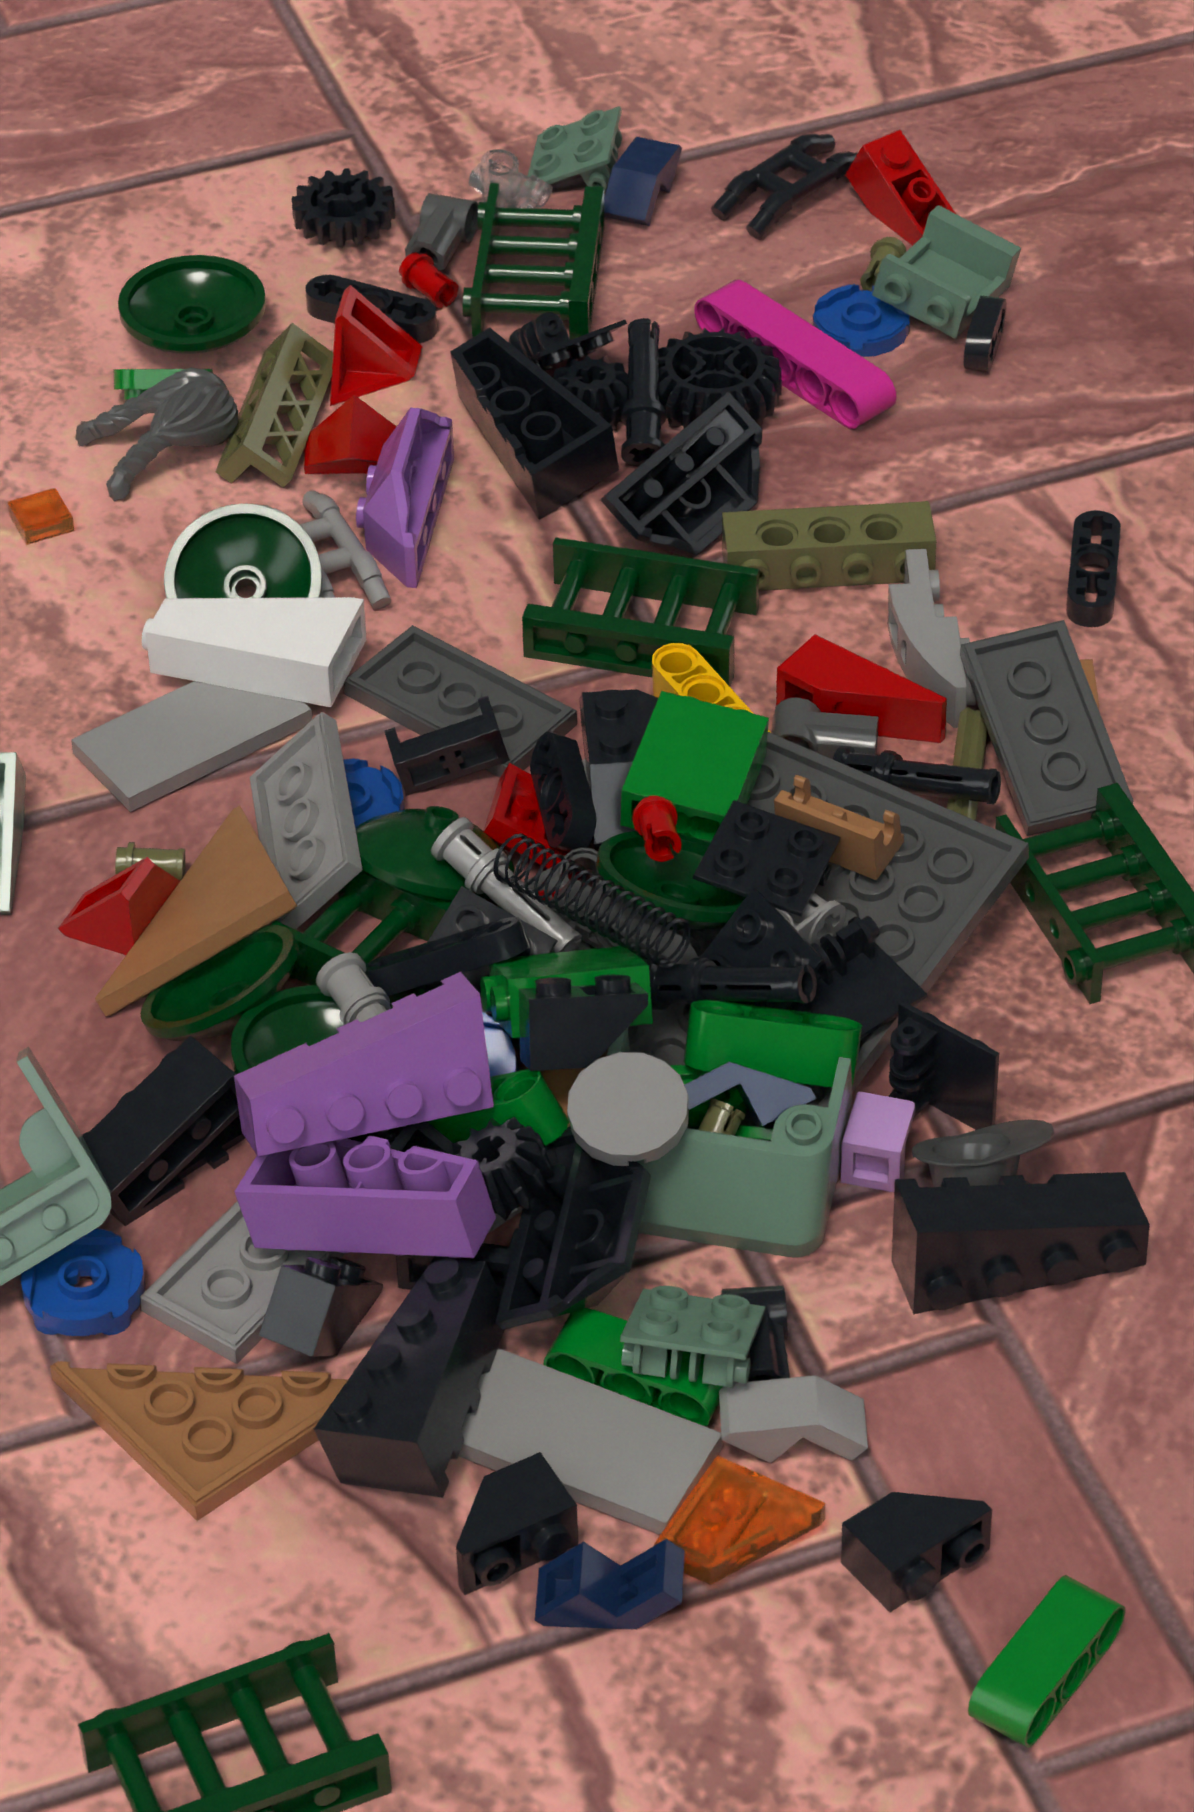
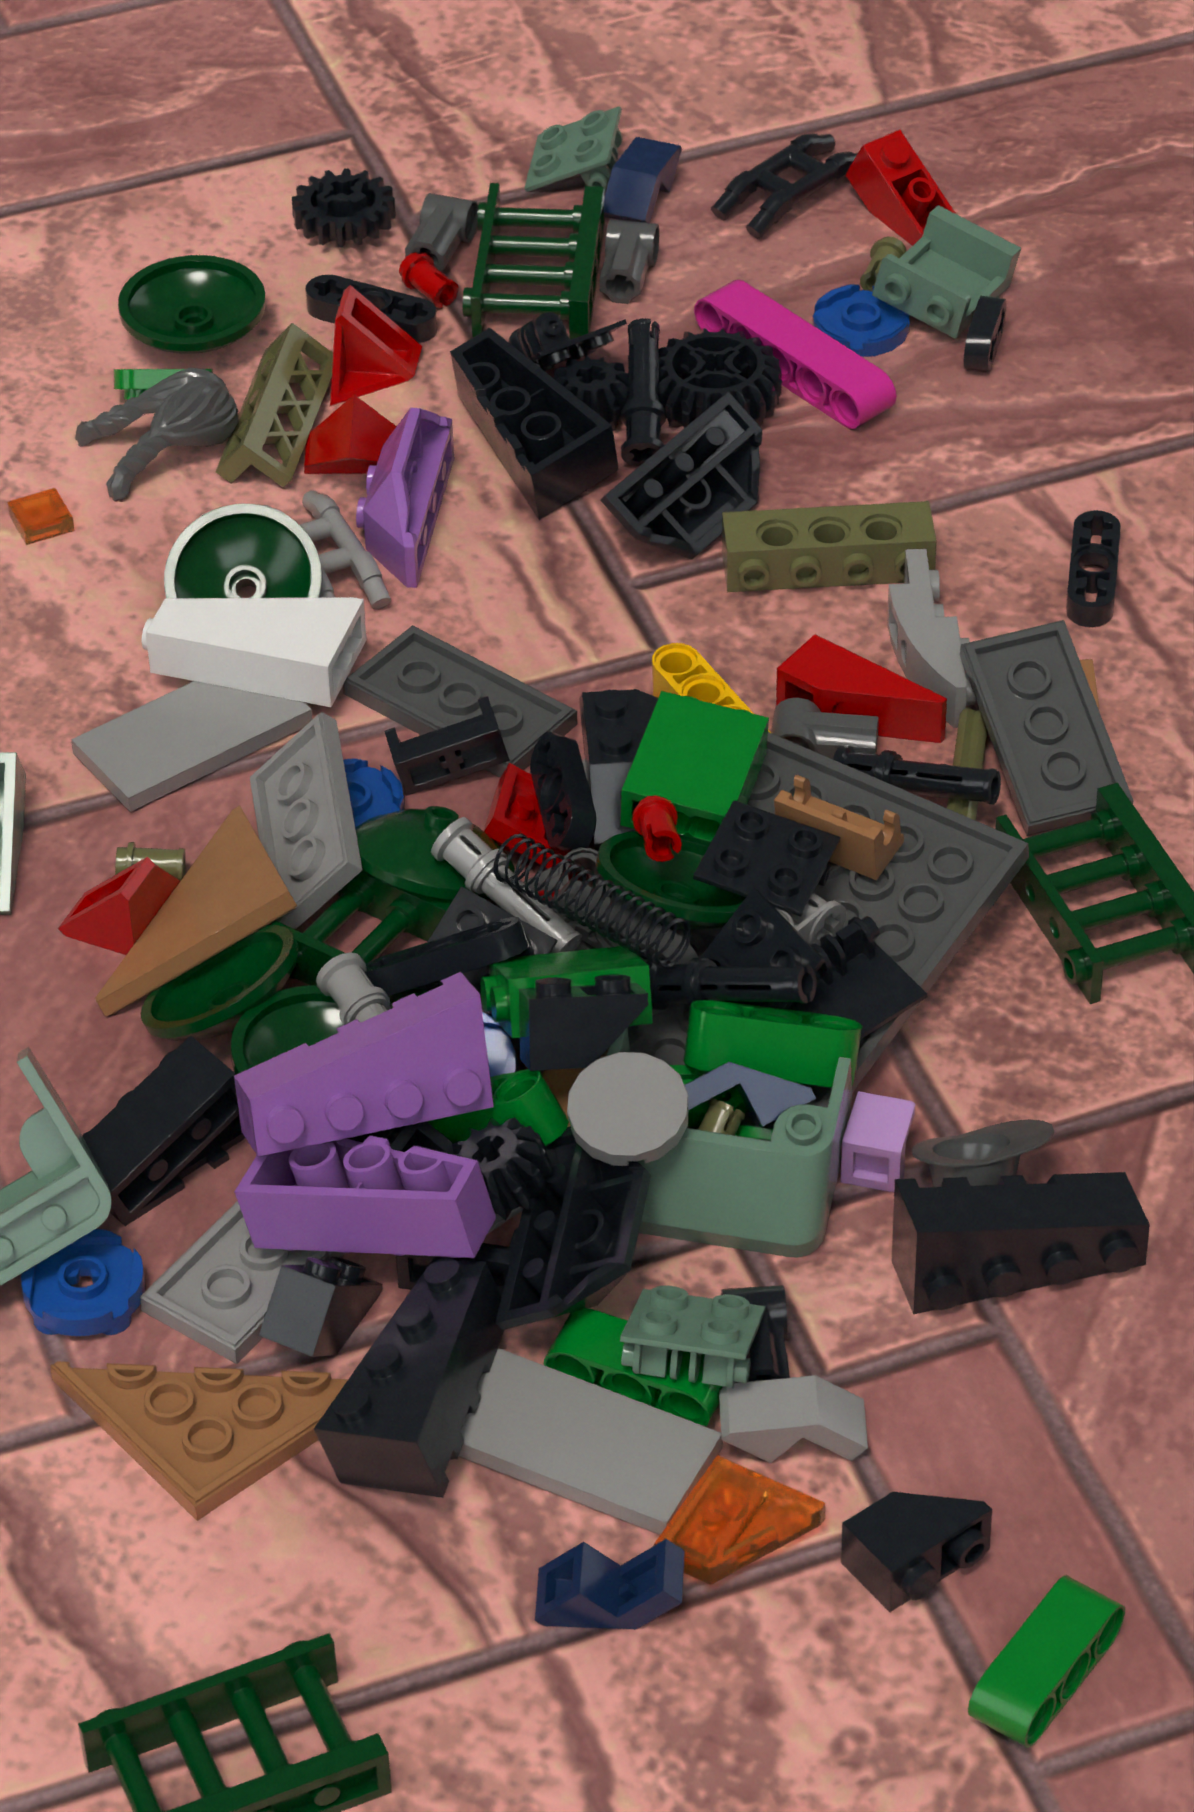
(514, 1523): black slope -> none
(515, 188): clear plate -> none
(628, 253): none -> dark grey piece
(628, 644): dark green fence -> none
(943, 1068): black hinge -> none

